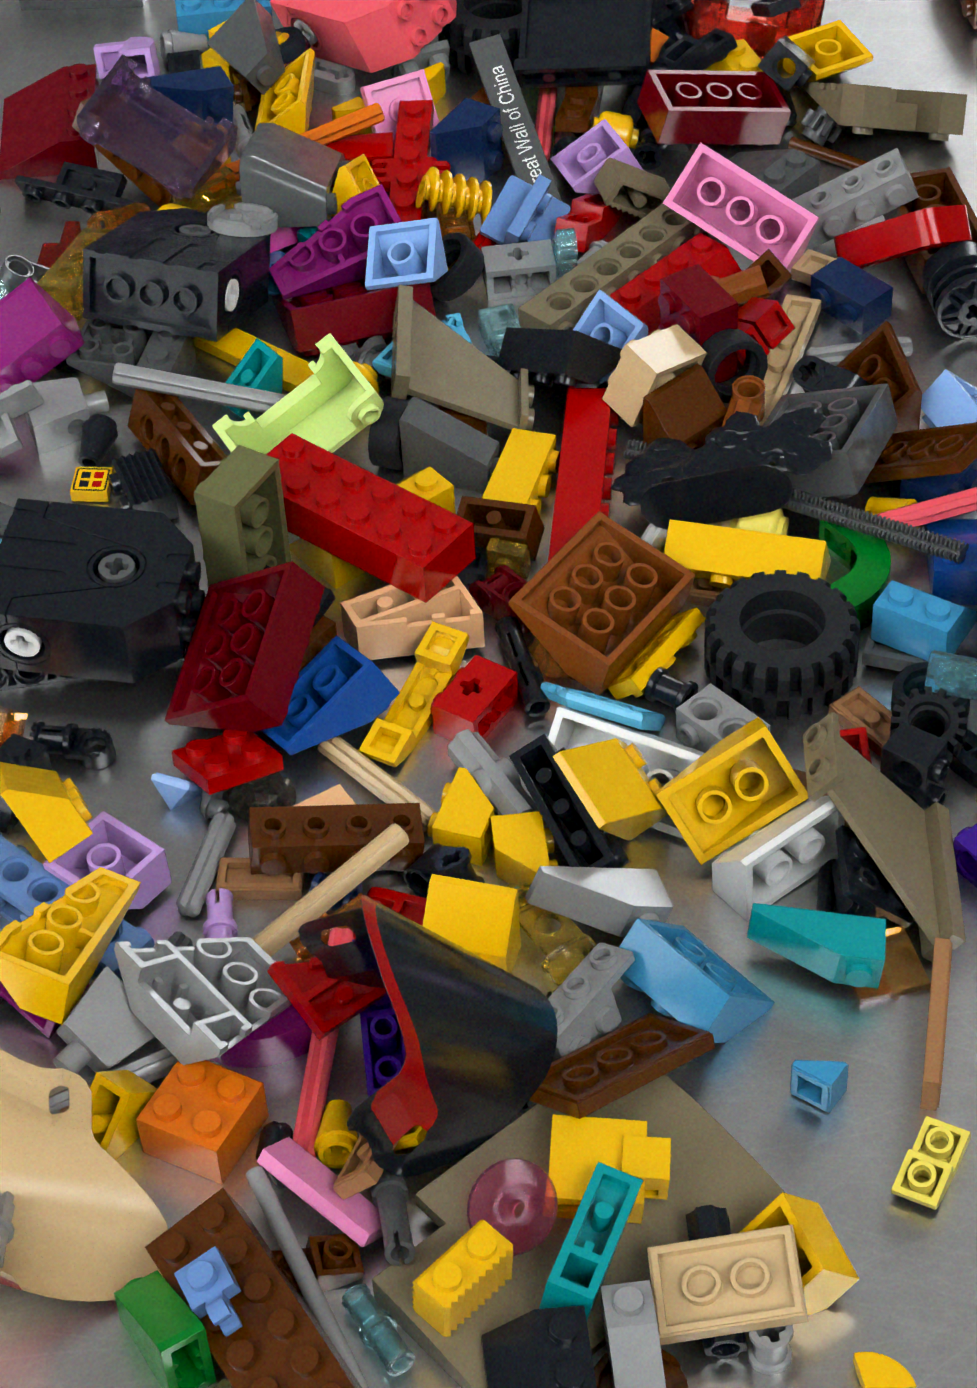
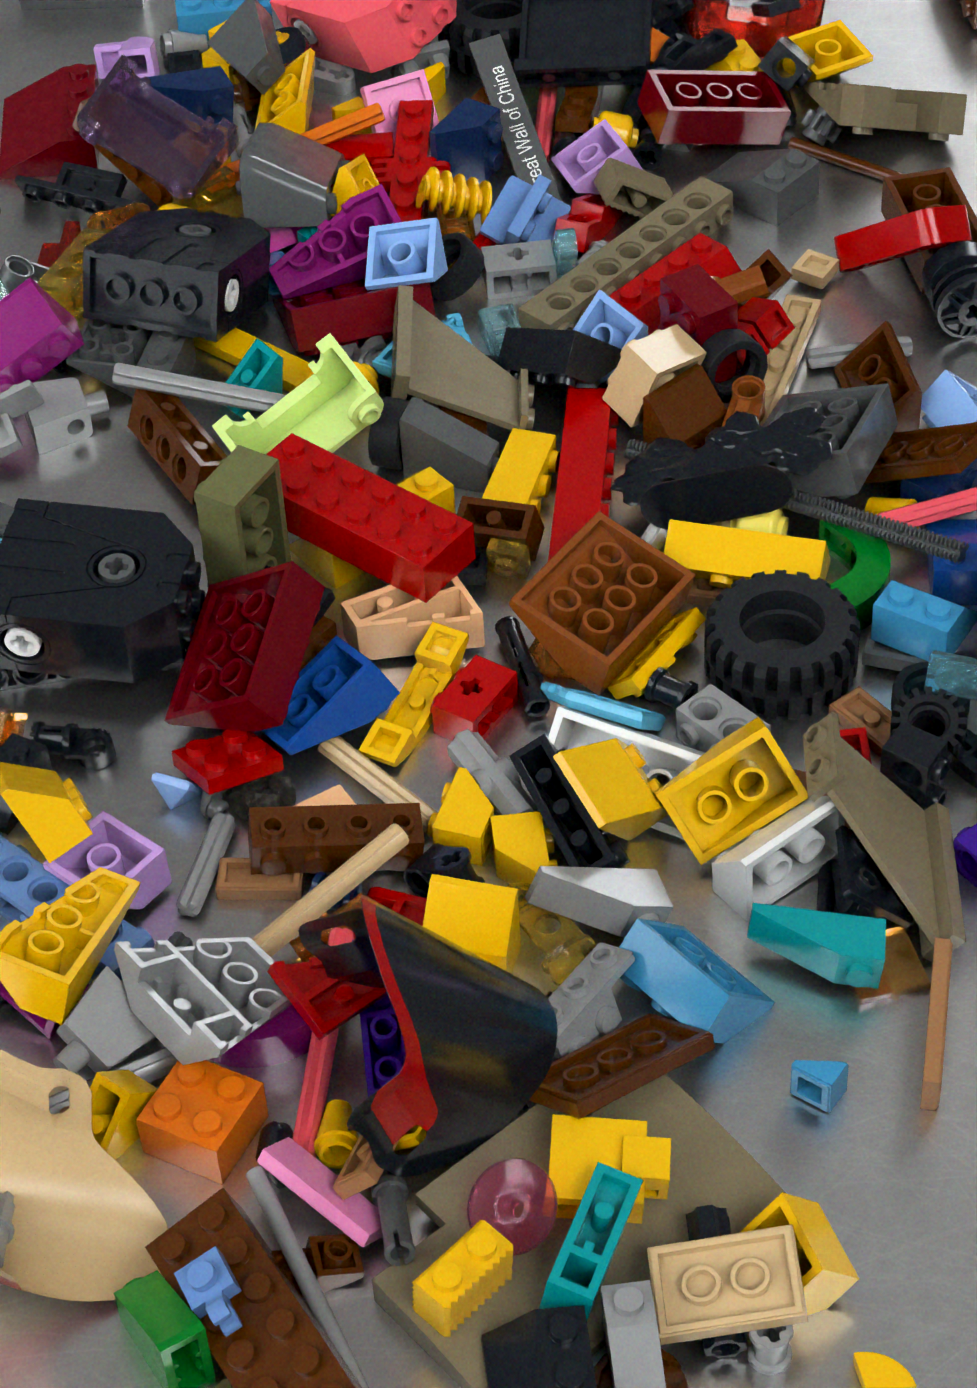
(91, 484): yellow tile -> none
(96, 439): black cone -> none
(143, 484): black brick -> none
(220, 915): lavender pin -> none
(243, 220): light grey tile -> none
(378, 1330): clear light blue pin -> none
(495, 593): dark red piece -> none
(740, 208): bright pink slope -> none
(825, 375): black piece -> none
(852, 295): dark blue brick -> none
(858, 196): light grey brick -> none
(931, 1163): light yellow slope -> none

